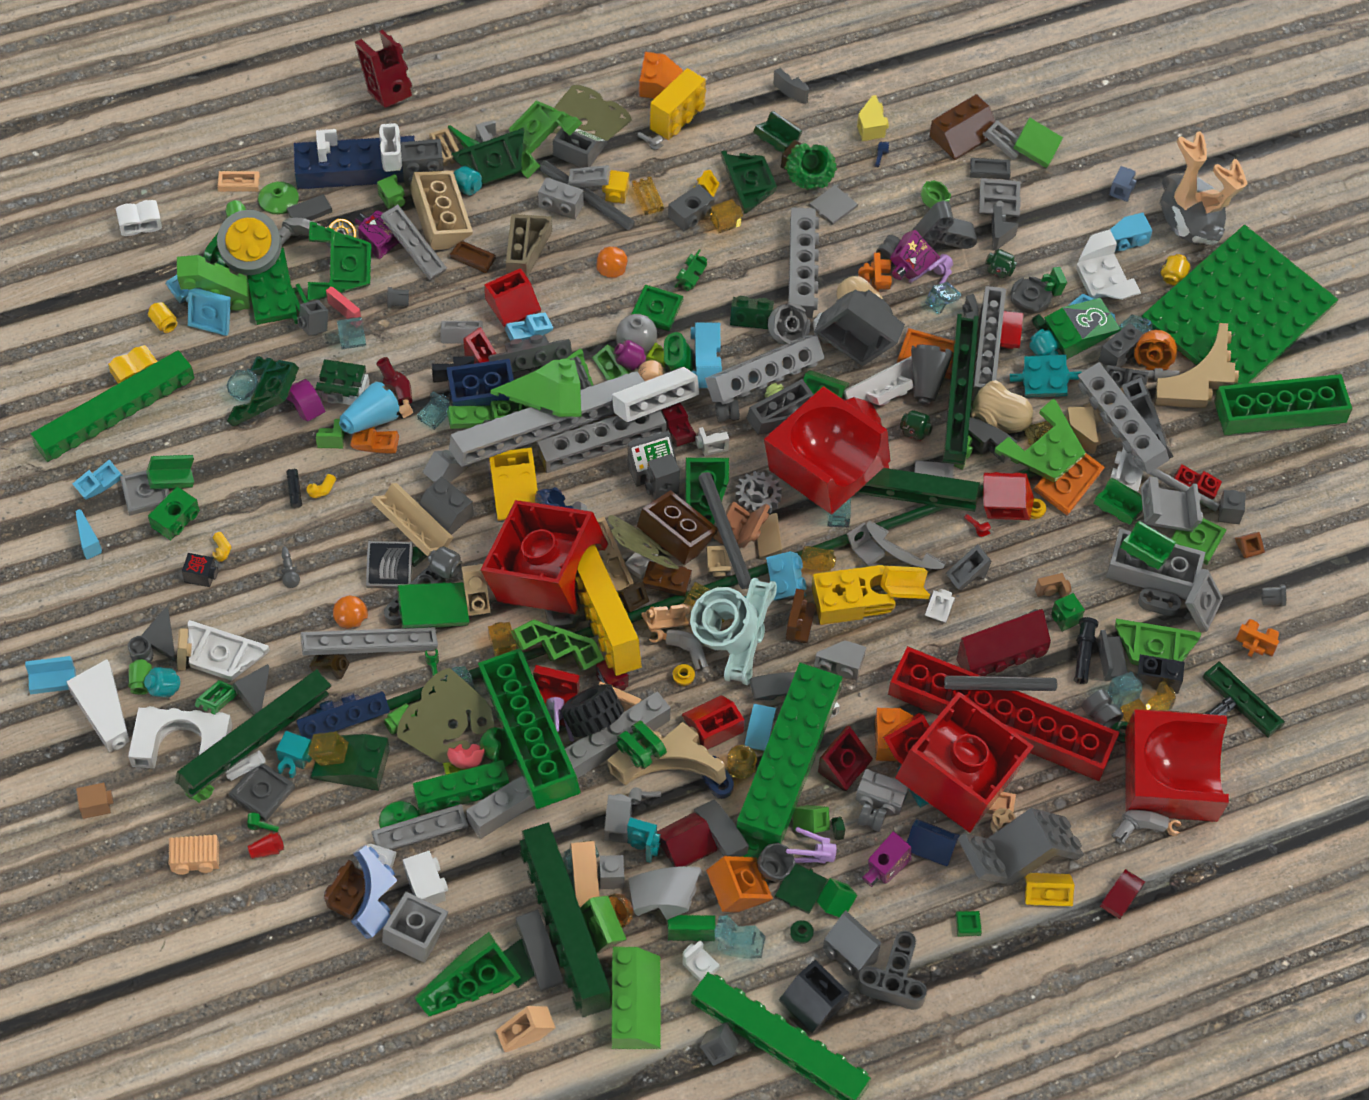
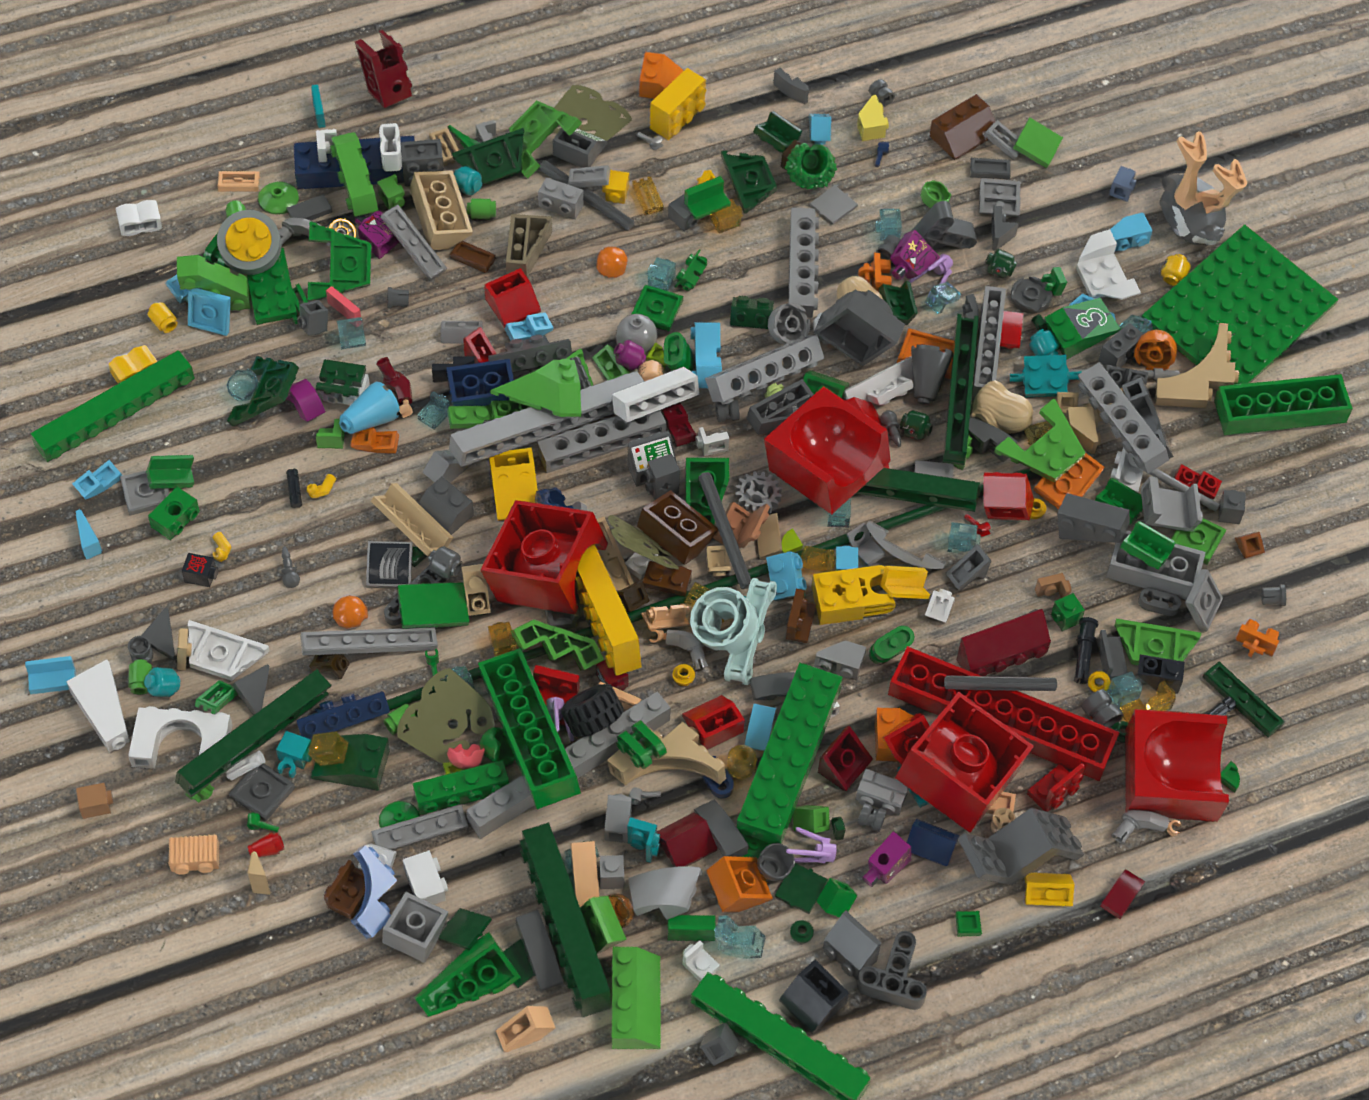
(257, 876): none -> tan slope
(318, 106): none -> teal tile
(354, 174): none -> bright green brick
(464, 928): none -> dark green piece
(481, 208): none -> bright green brick
(661, 273): none -> clear light blue brick
(706, 198): none -> green panel
(791, 542): none -> lime tile
(820, 128): none -> medium azure slope
(846, 558): none -> medium azure brick
(881, 90): none -> dark grey wheel
(888, 223): none -> clear light blue brick
(889, 420): none -> dark grey bar
(891, 644): none -> green brick
(900, 301): none -> dark green bracket
(962, 537): none -> clear light blue brick
(1055, 786): none -> red bracket
(1067, 399): none -> tan slope
(1091, 520): none -> dark grey wedge
(1095, 675): none -> yellow plate
(1230, 777): none -> green tile

